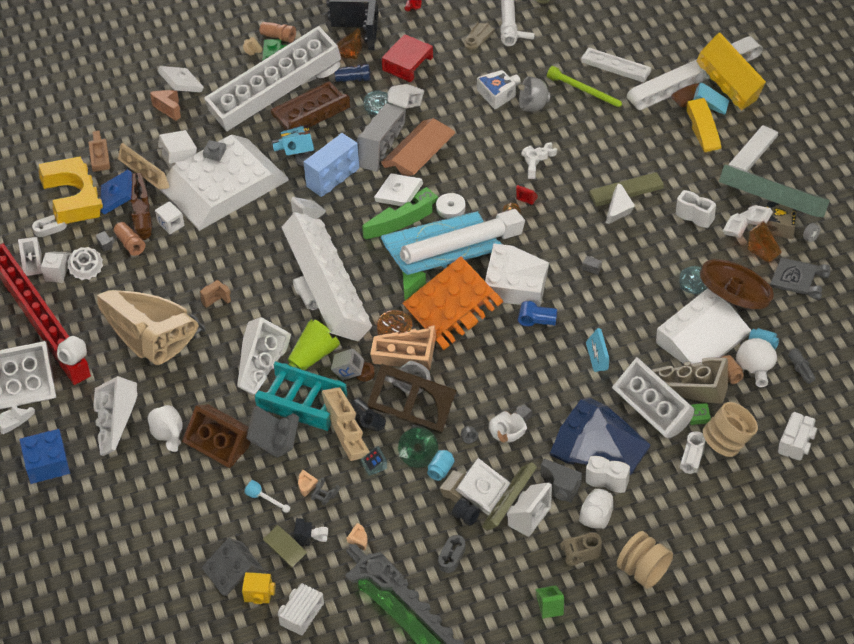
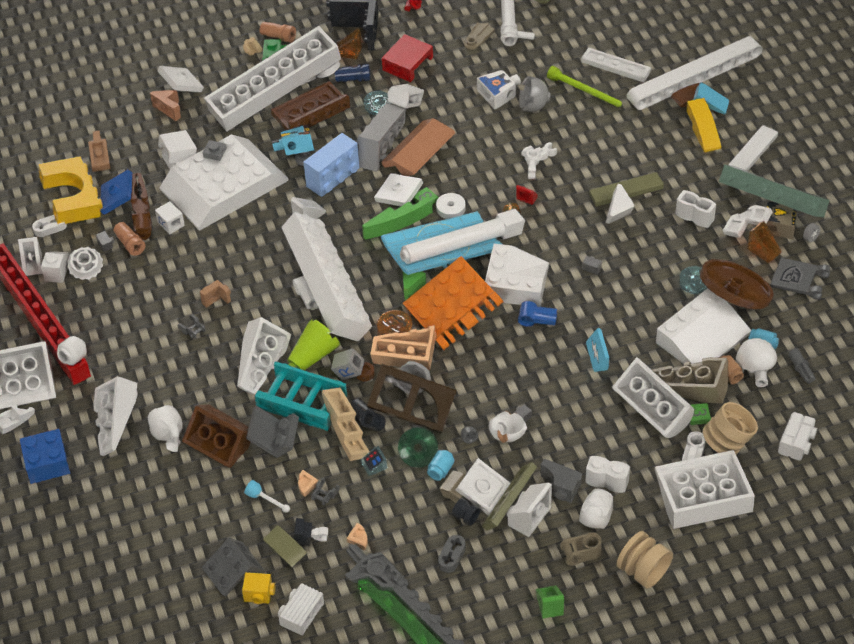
(141, 165): tan slope -> none
(148, 323): tan panel -> none
(598, 431): dark blue wedge -> none
(704, 489): none -> white slope
(731, 72): yellow slope -> none

